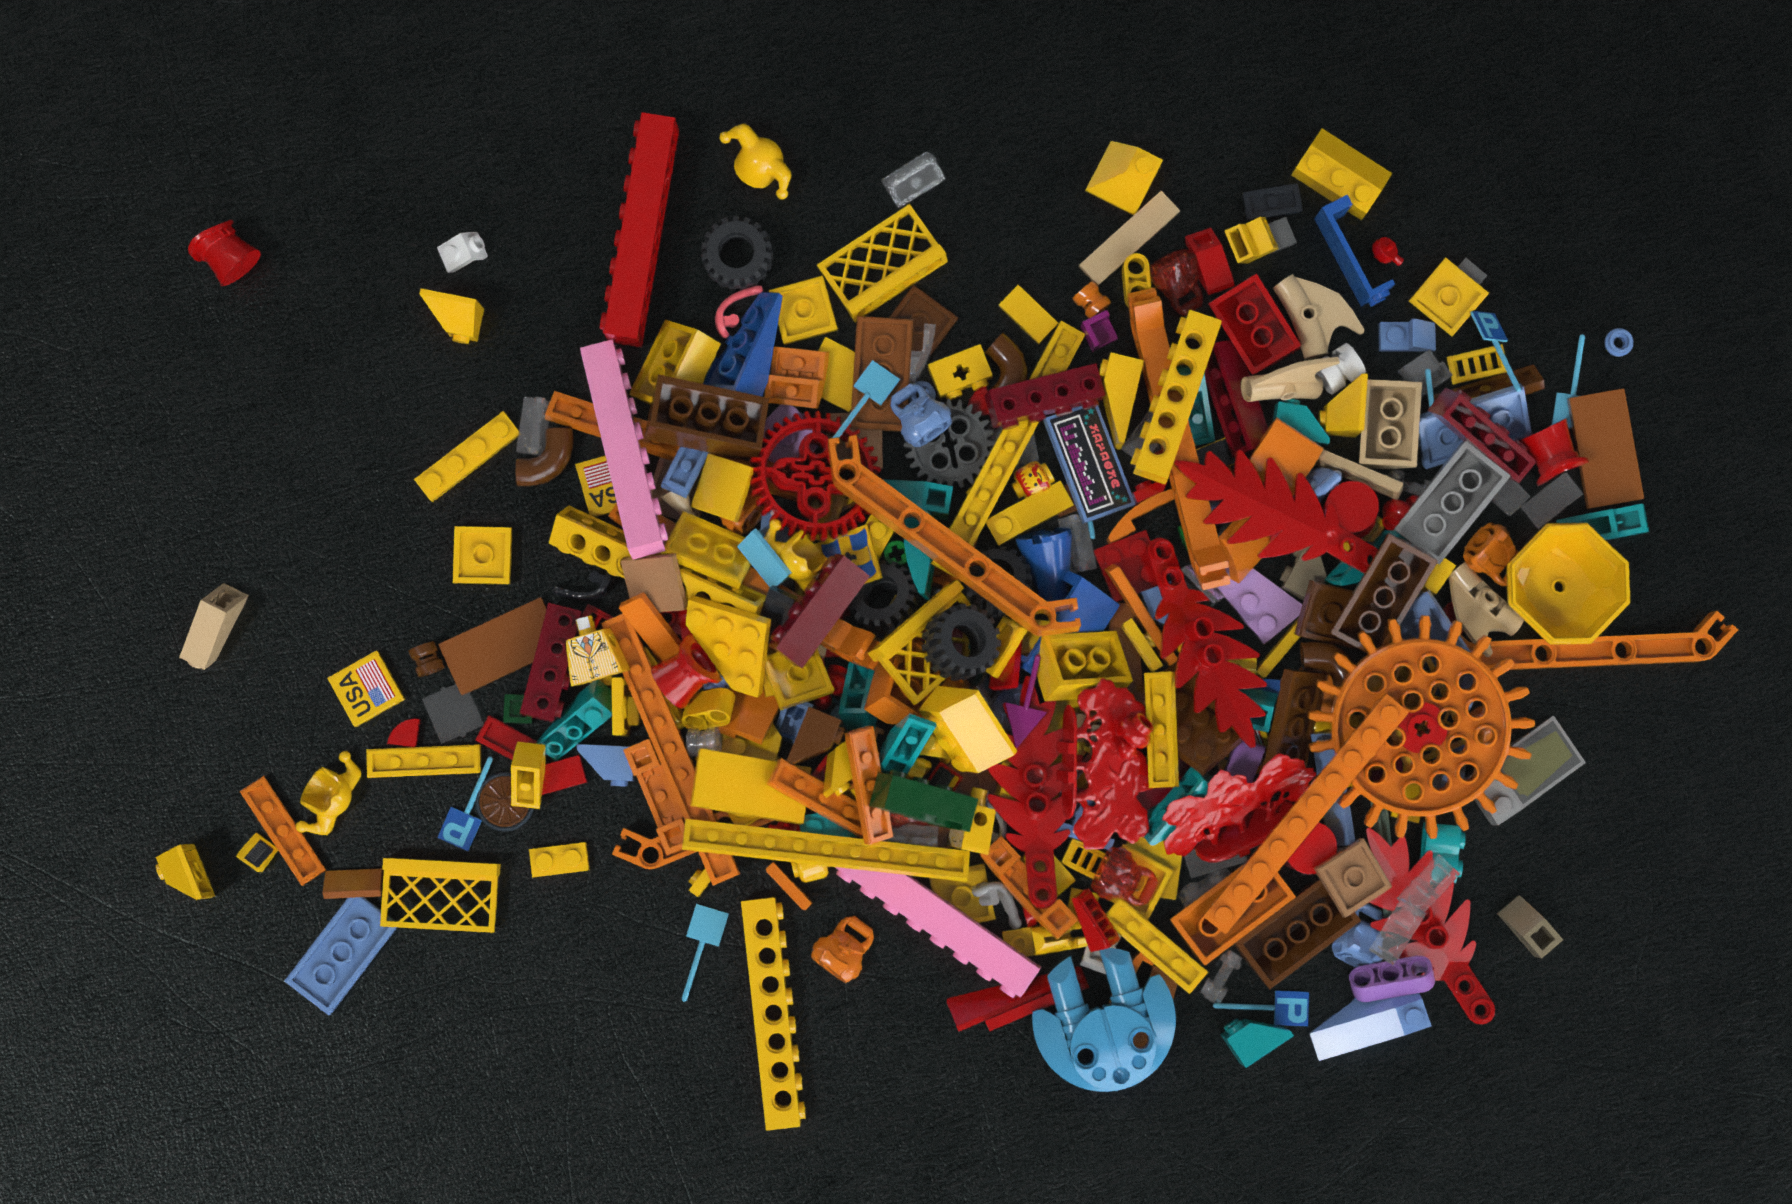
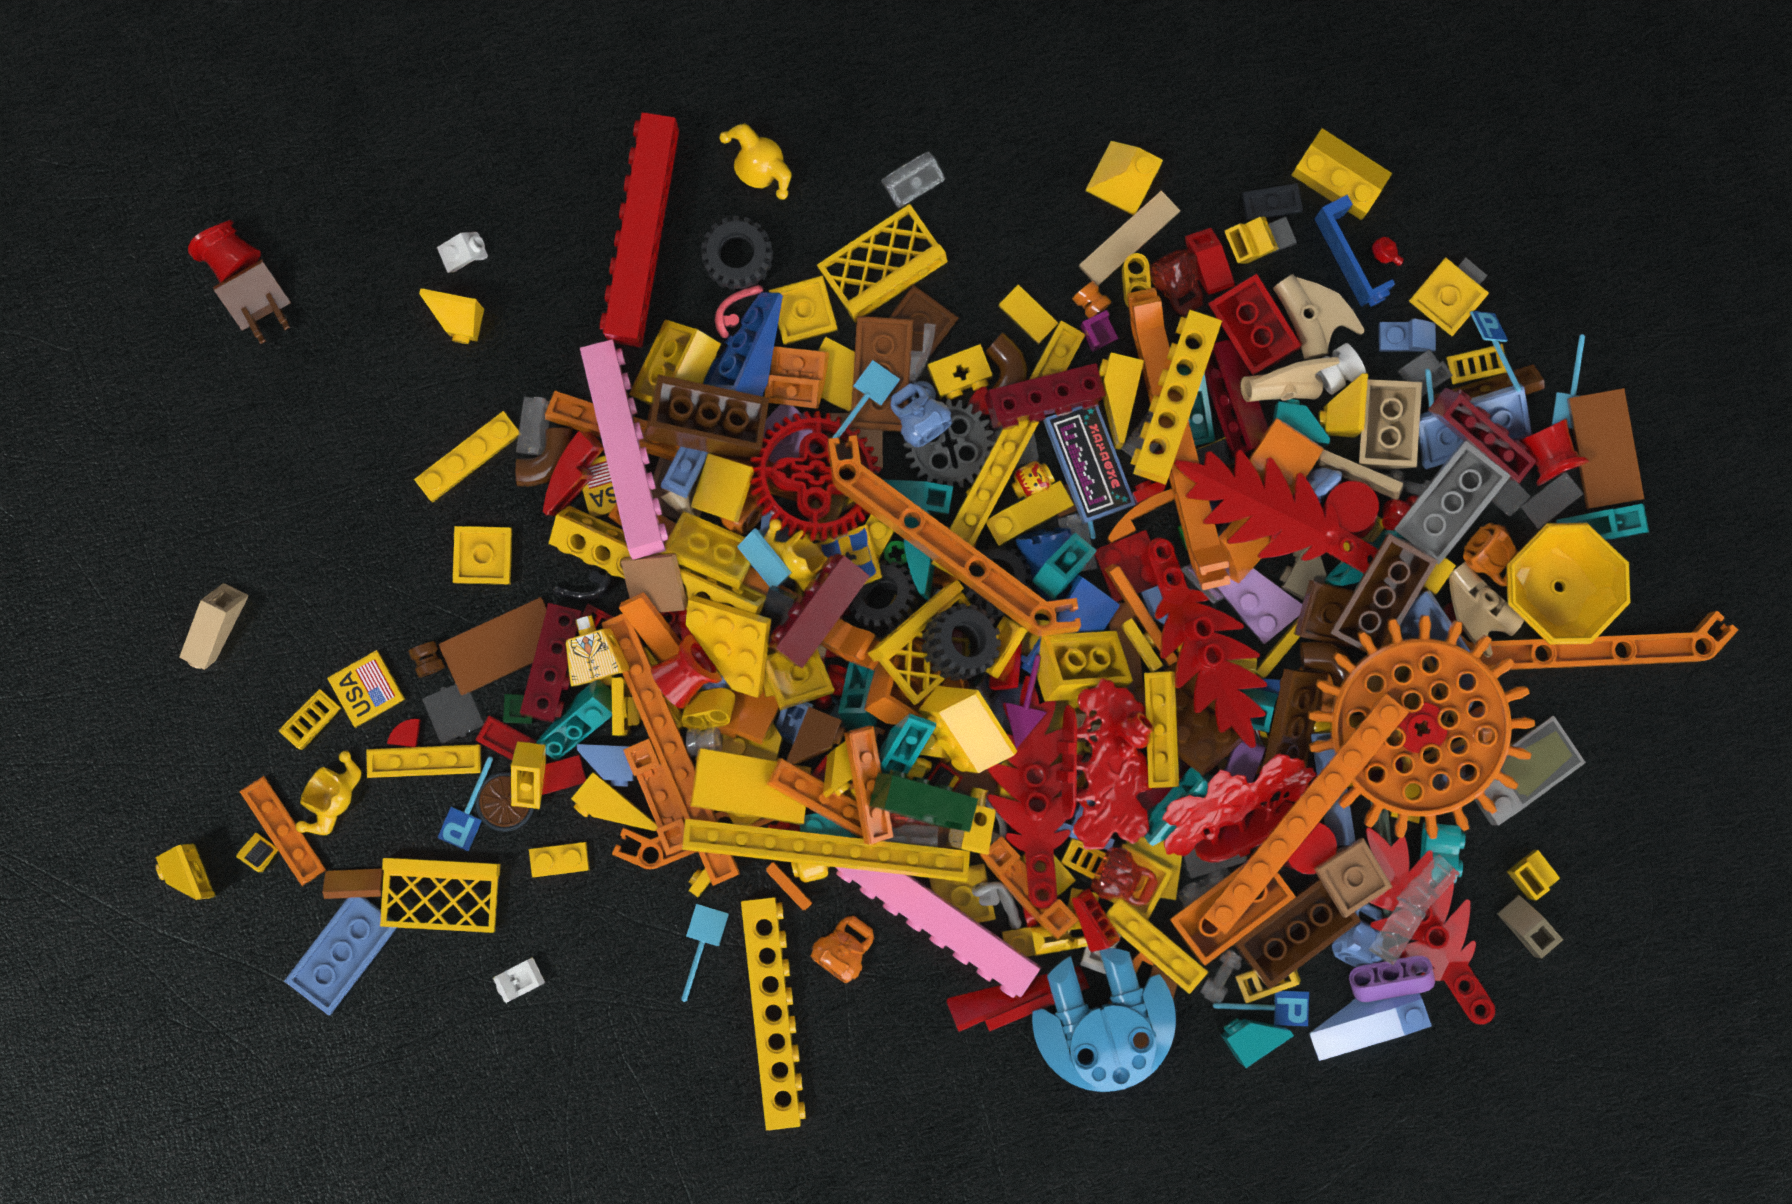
(252, 296): none -> plate
(301, 743): none -> yellow slope
(518, 980): none -> white bracket
(572, 472): none -> red slope
(605, 802): none -> yellow slope
(1064, 566): none -> teal slope
(1246, 990): none -> yellow slope
(1533, 875): none -> yellow piece
(1626, 338): medium blue plate -> none

